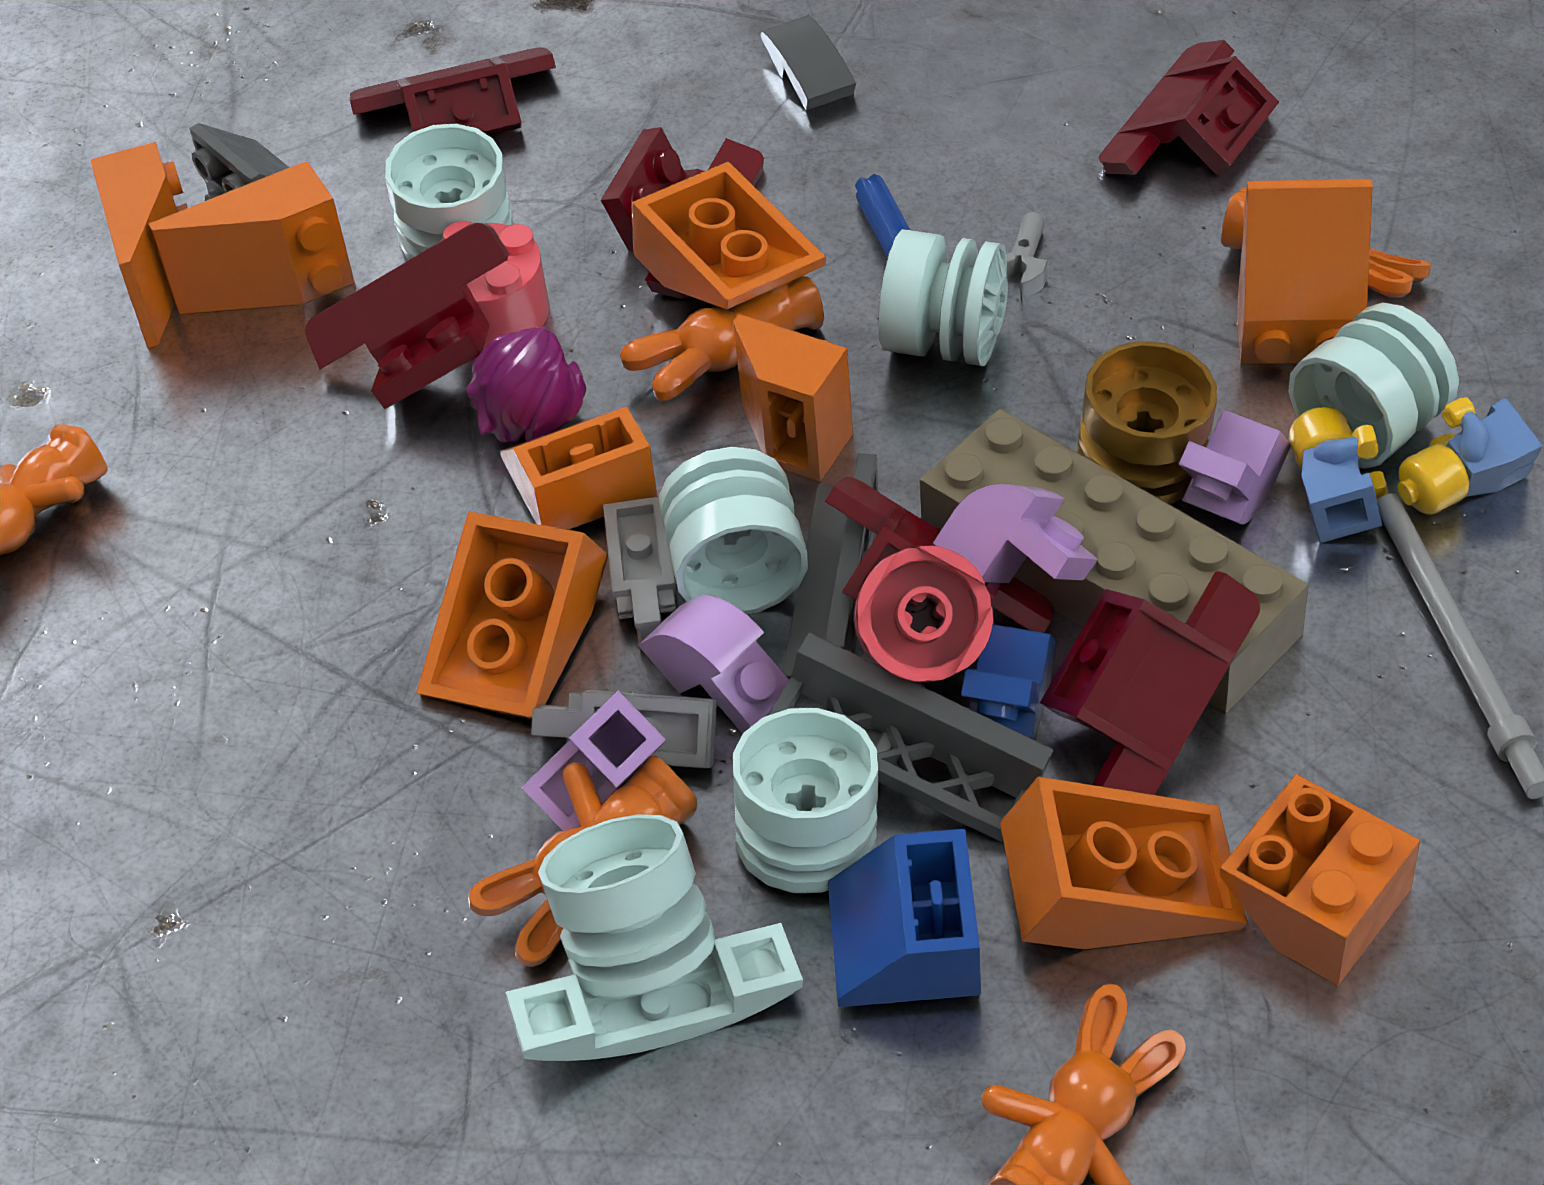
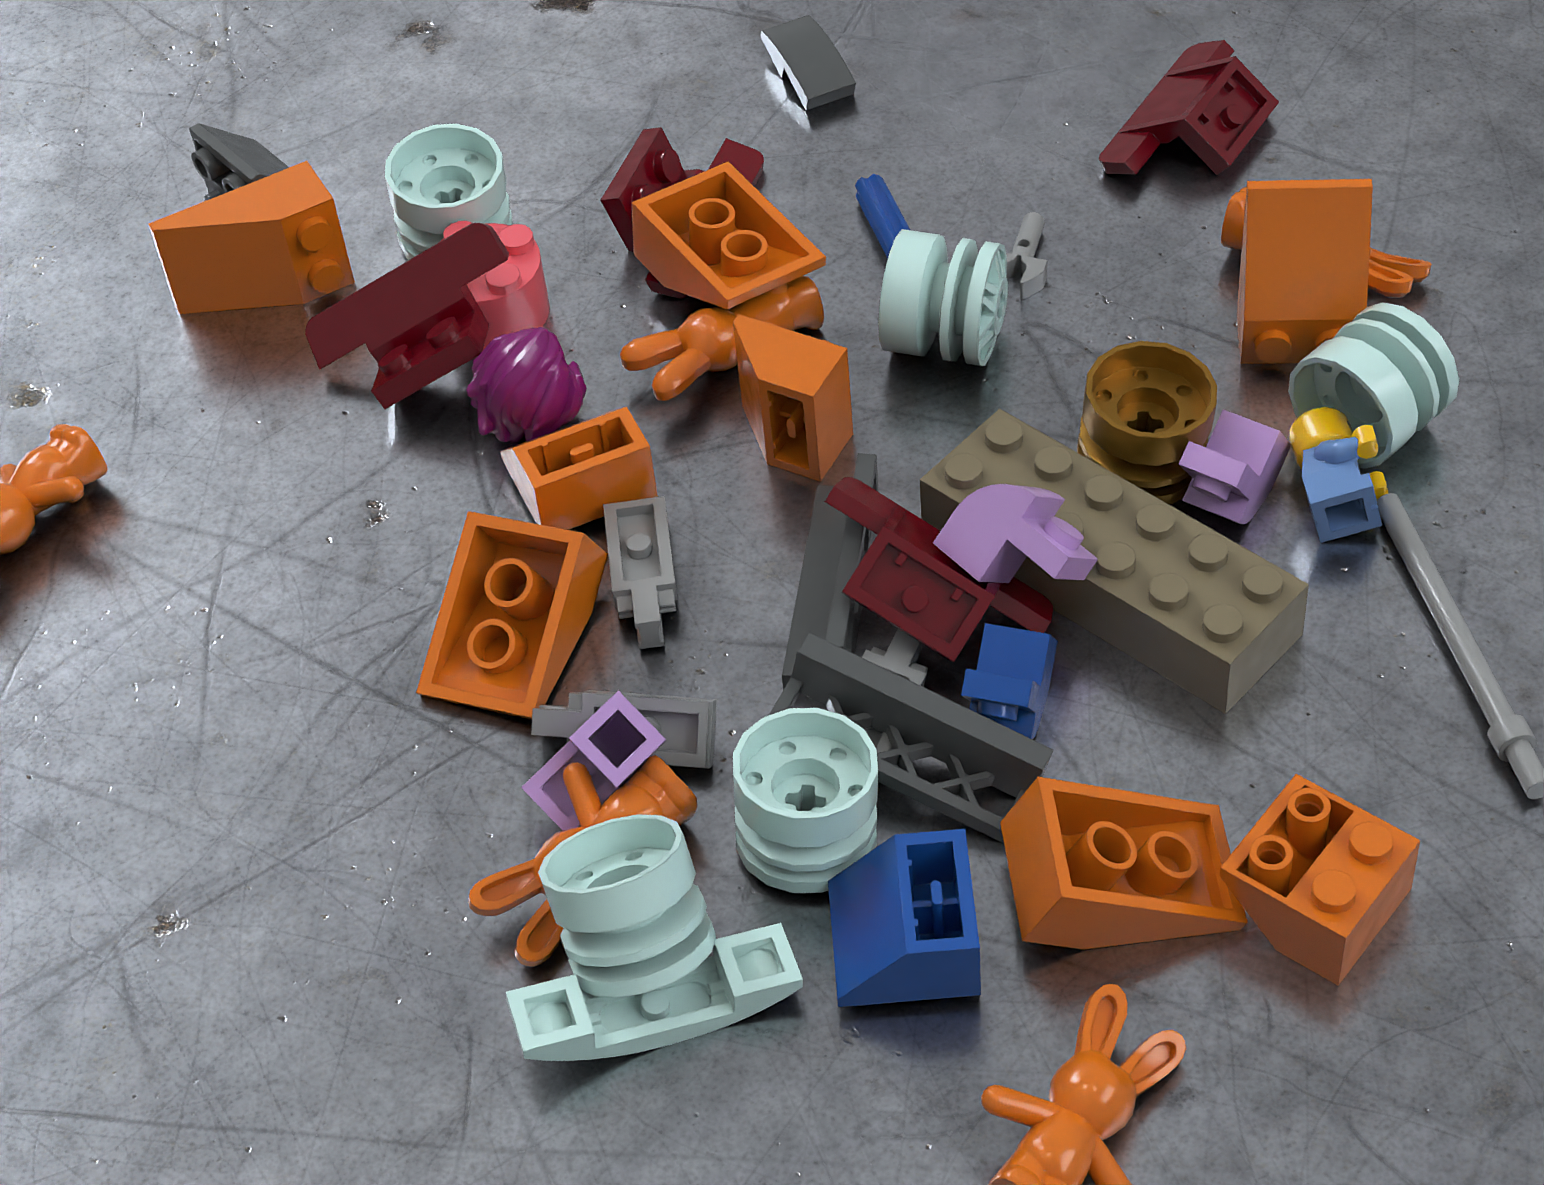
(133, 193): orange slope -> none
(465, 94): dark red plate -> none
(717, 647): lavender brick -> none
(733, 529): light aqua wheel -> none
(960, 605): coral brick -> none
(1149, 676): dark red plate -> none
(1474, 462): piece -> none

